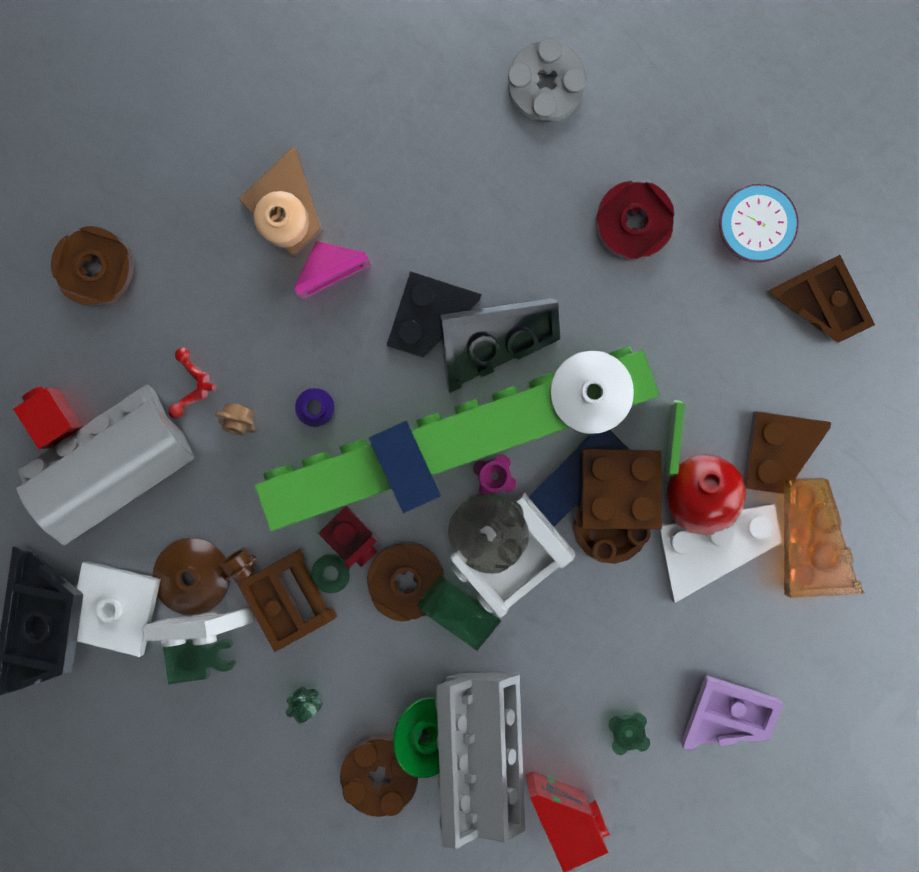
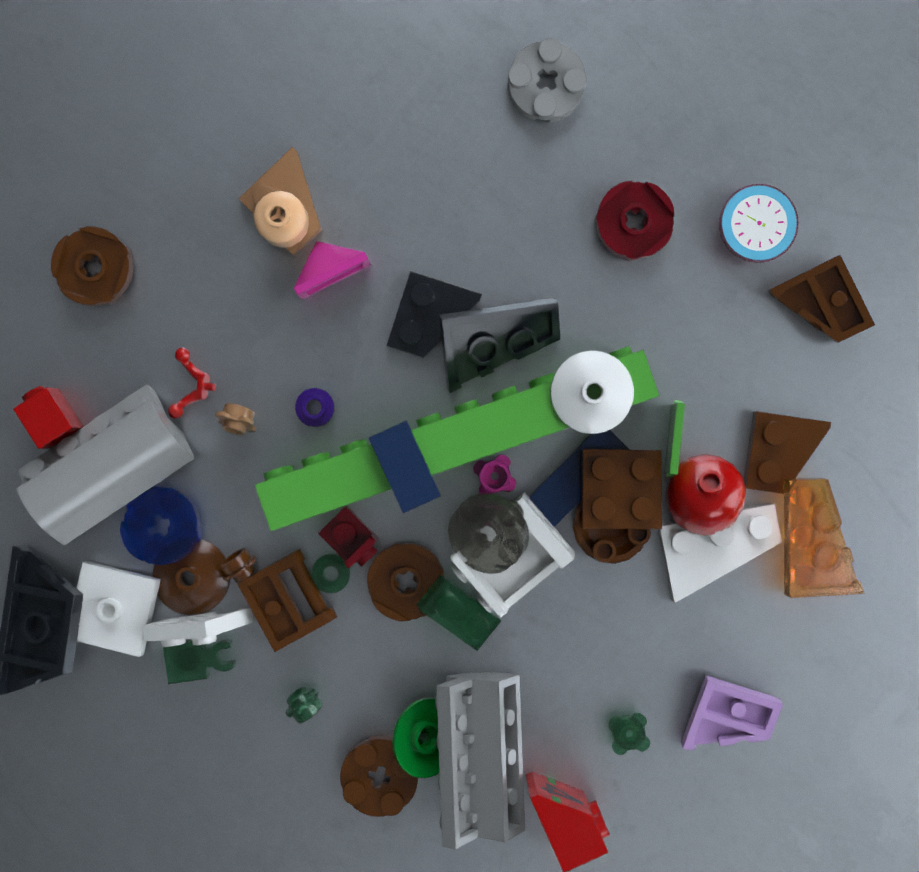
(140, 519): none -> clear blue plate

